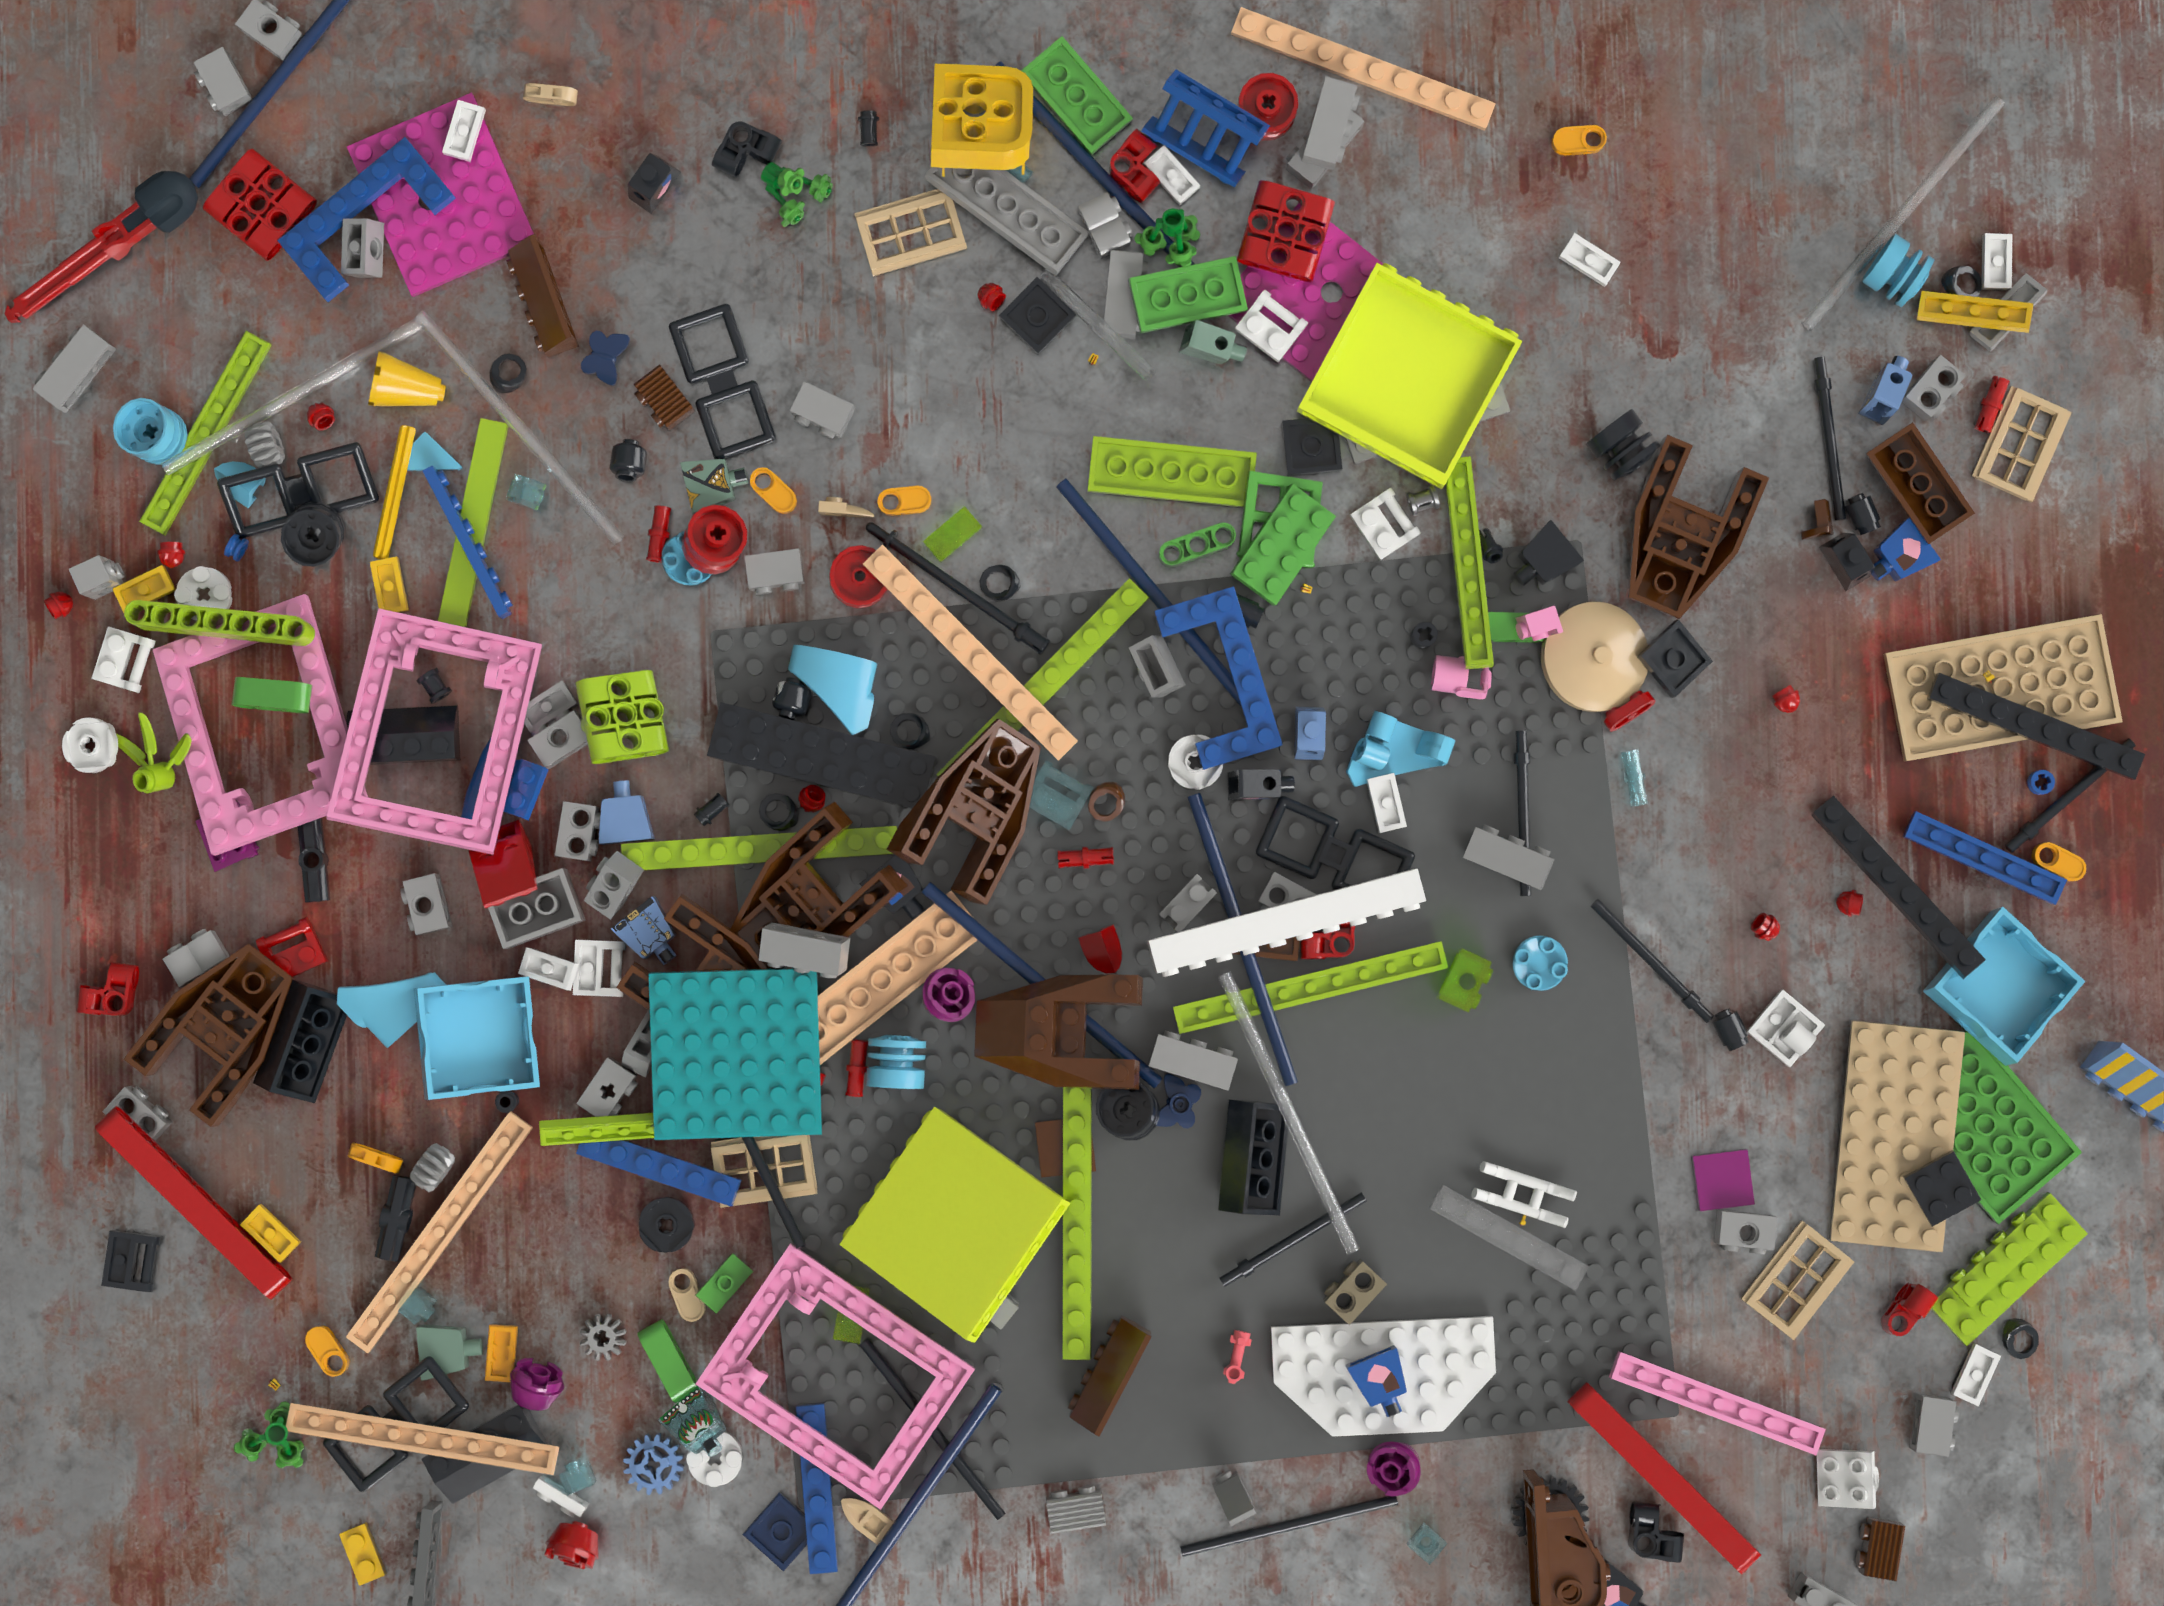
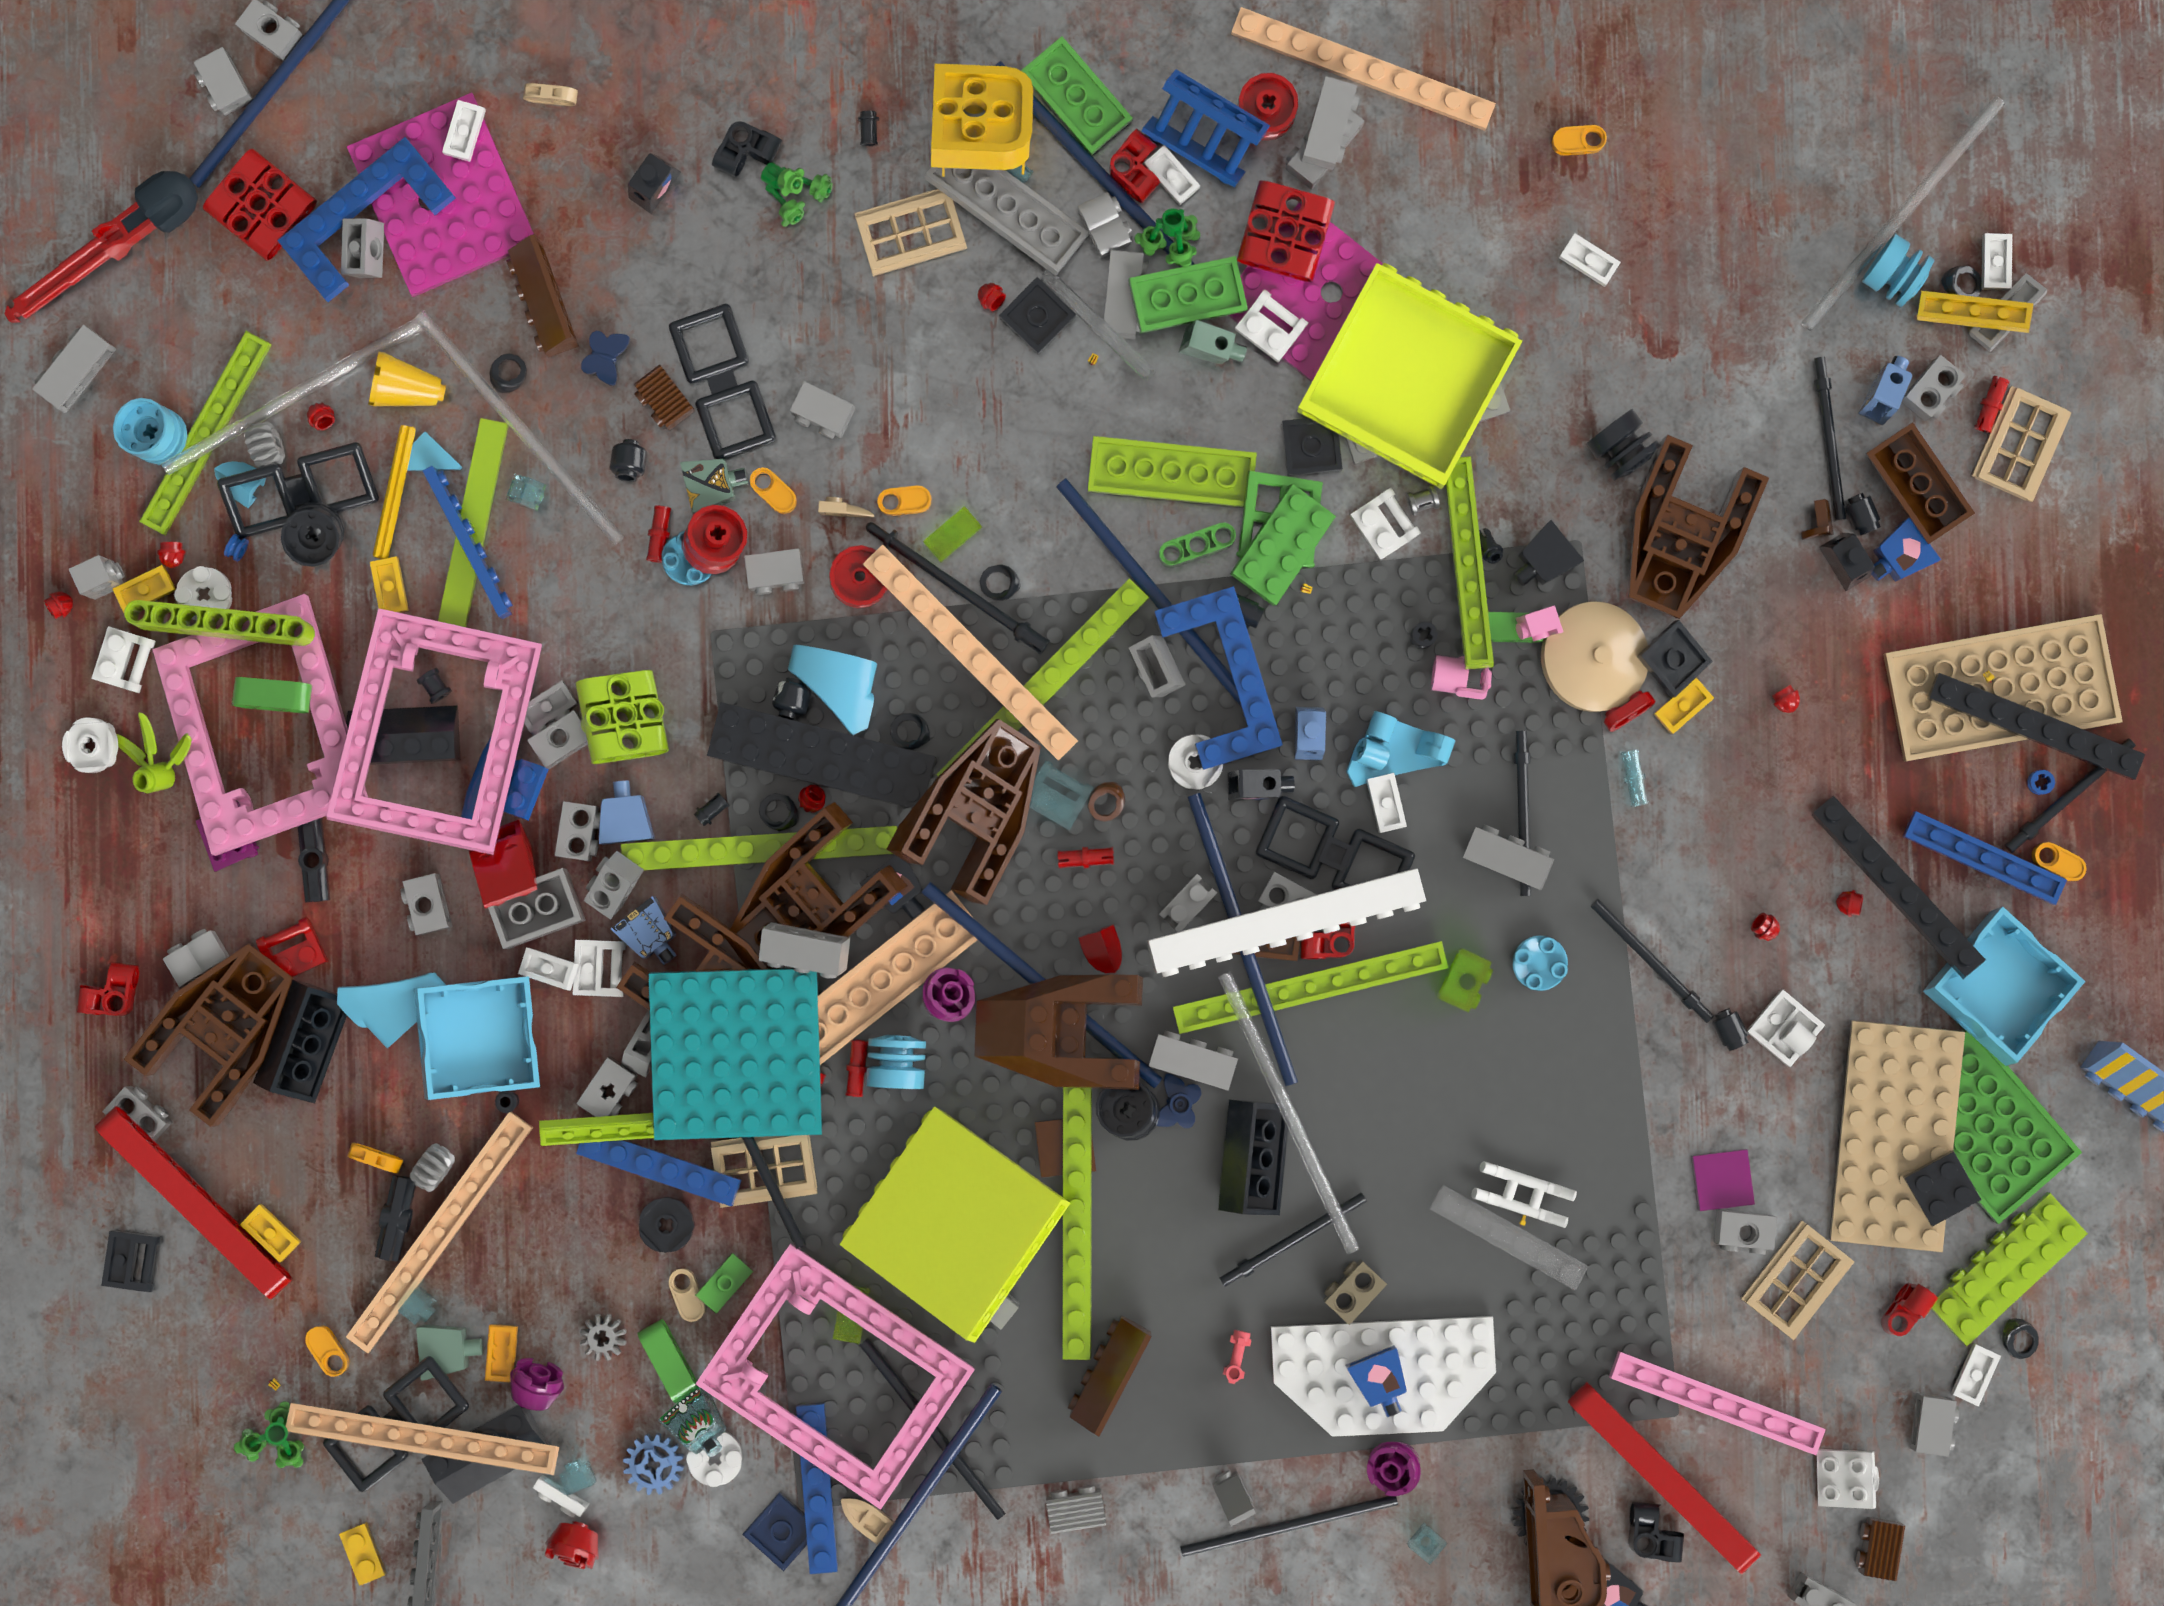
(1683, 706): none -> yellow plate

